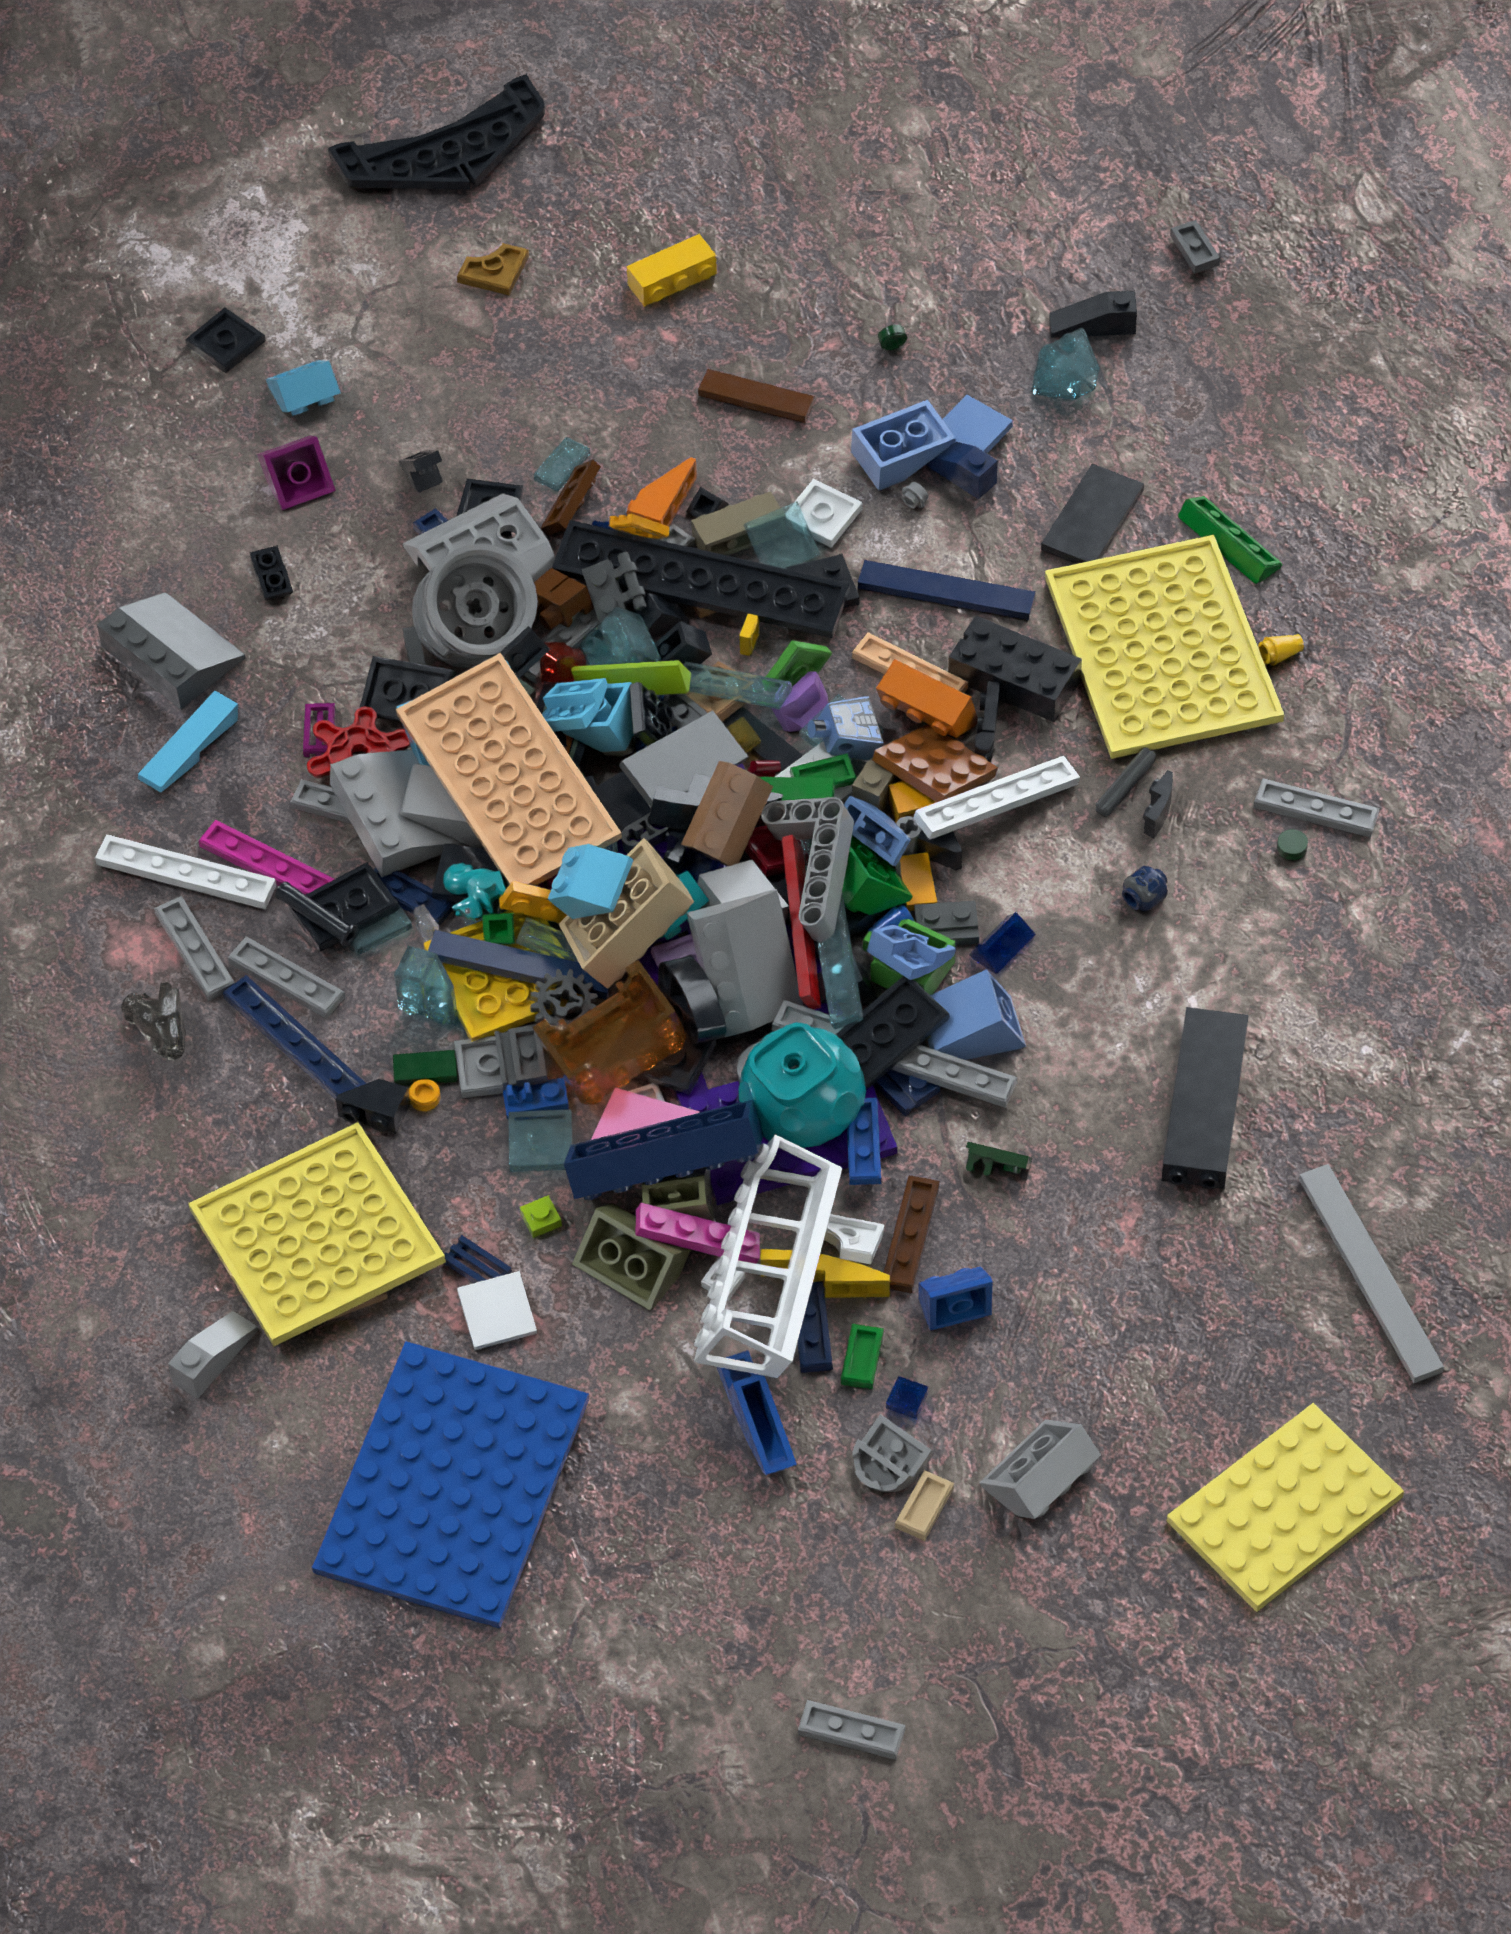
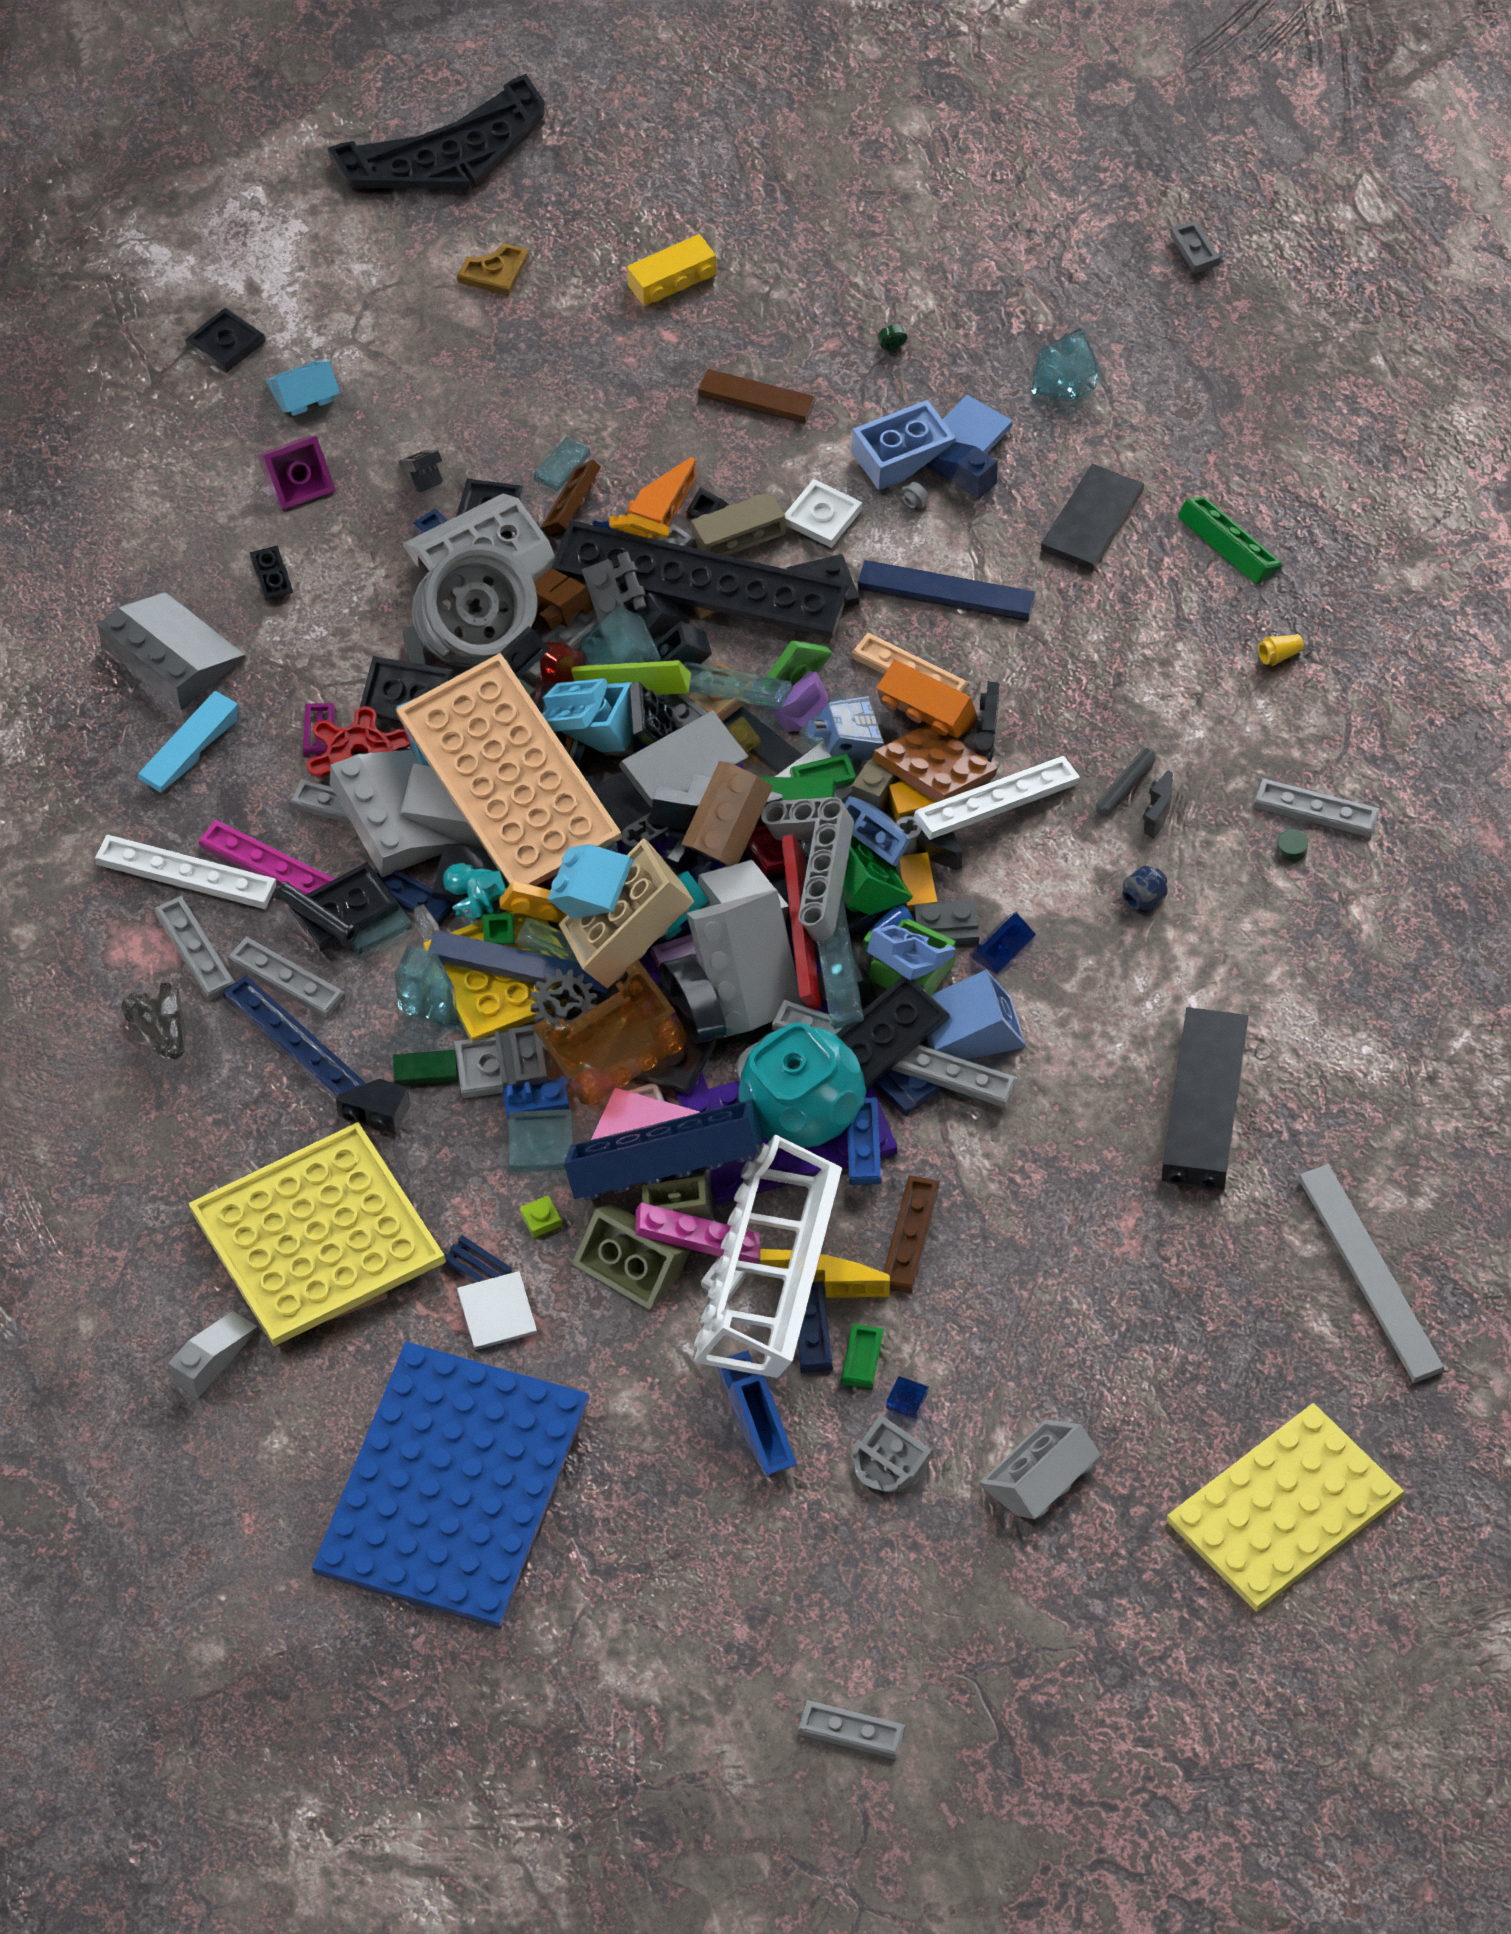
(424, 1095): light orange tile -> none
(749, 634): yellow tile -> none
(764, 768): dark red plate -> none
(782, 537): clear light blue tile -> none
(854, 1238): white tile -> none
(924, 1505): tan tile -> none
(956, 1297): blue slope -> none
(1011, 1161): dark green plate -> none
(1028, 671): black piece -> none
(1099, 316): black slope -> none
(1163, 646): light yellow plate -> none

